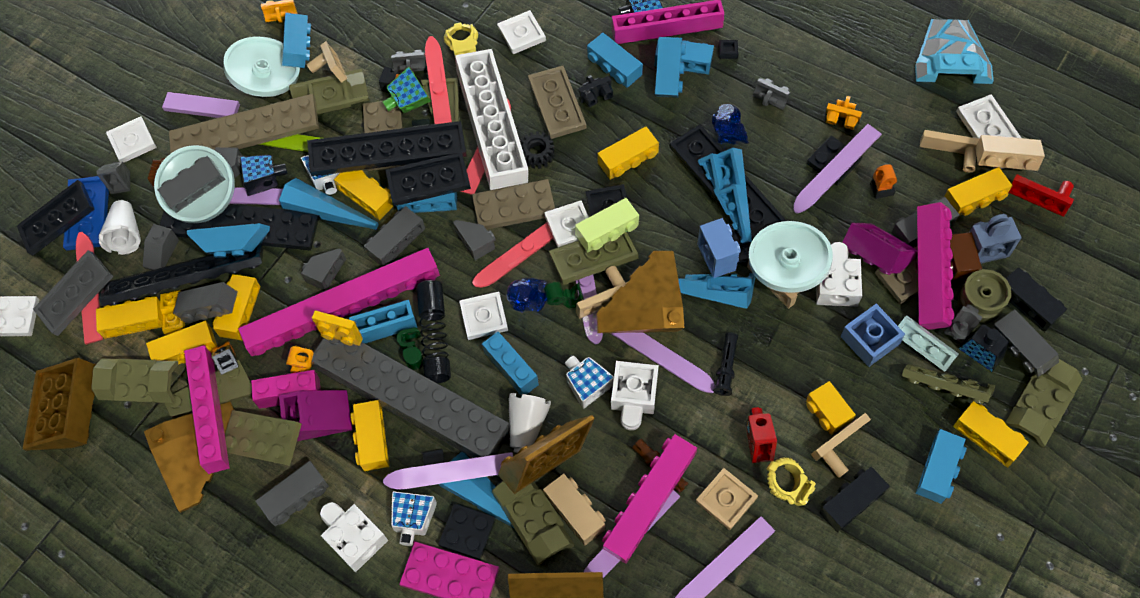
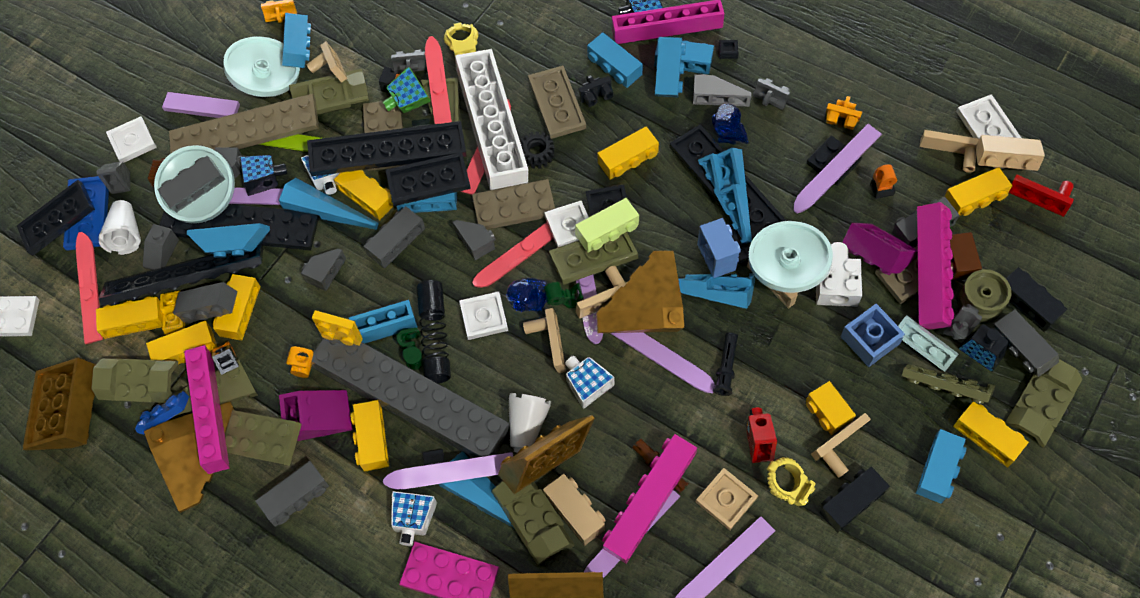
(73, 293): dark grey plate -> none
(162, 413): none -> blue plate
(267, 390): dark pink brick -> none
(339, 301): dark pink brick -> none
(349, 532): white brick -> none
(467, 531): black plate -> none
(510, 364): dark azure brick -> none
(521, 32): white plate -> none
(551, 323): none -> tan piece
(634, 394): white brick -> none
(716, 91): none -> light grey slope
(952, 49): medium azure wedge -> none
(995, 238): sand blue brick -> none

